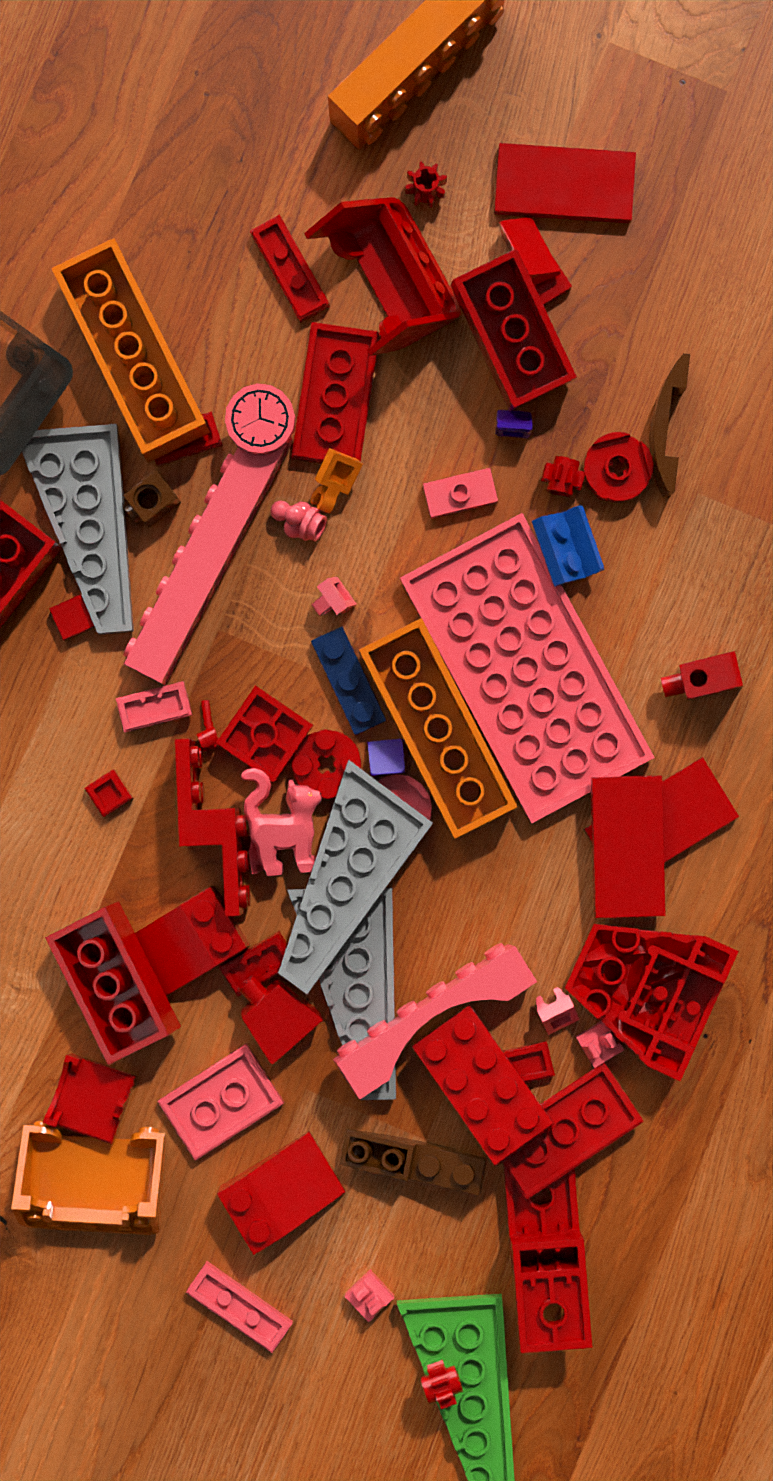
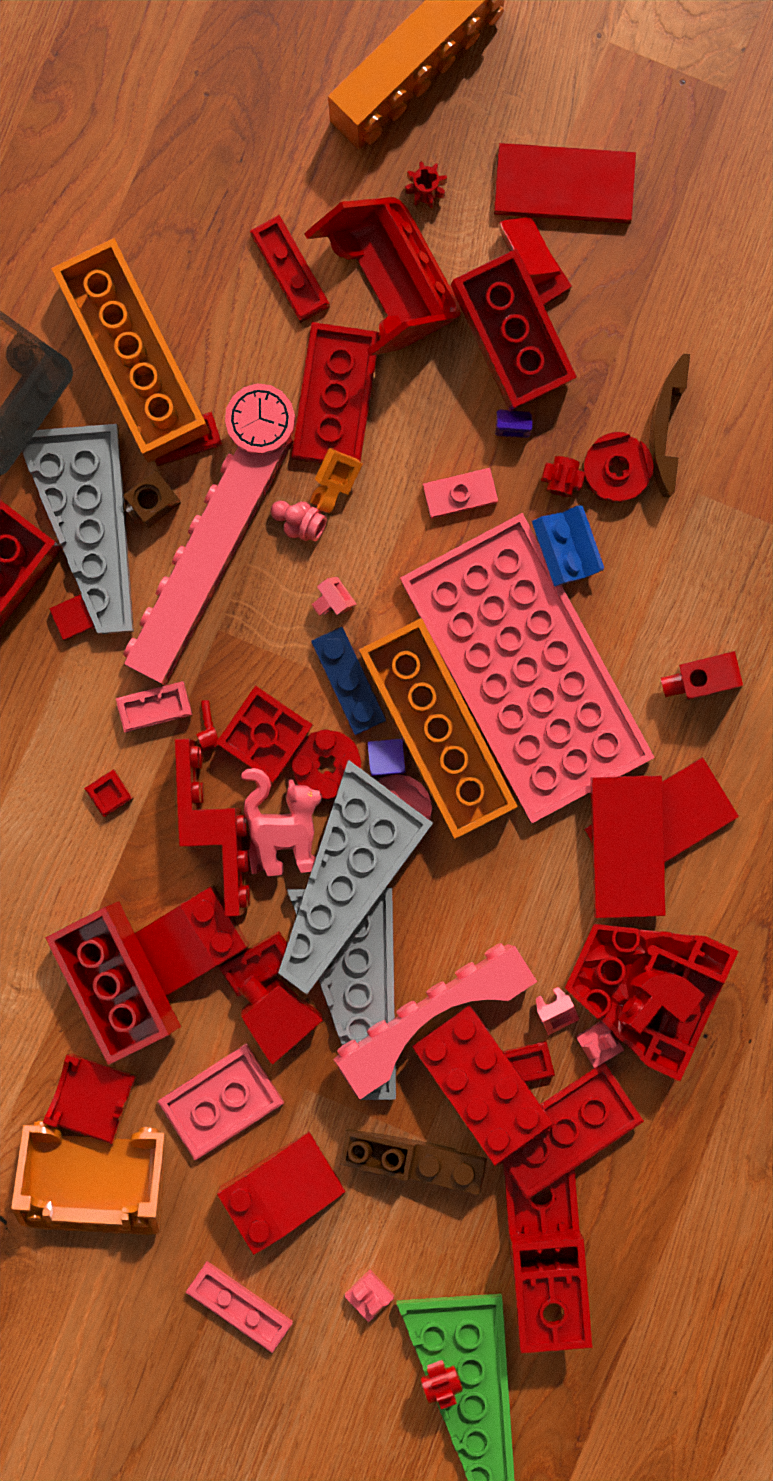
(659, 991): none -> red brick

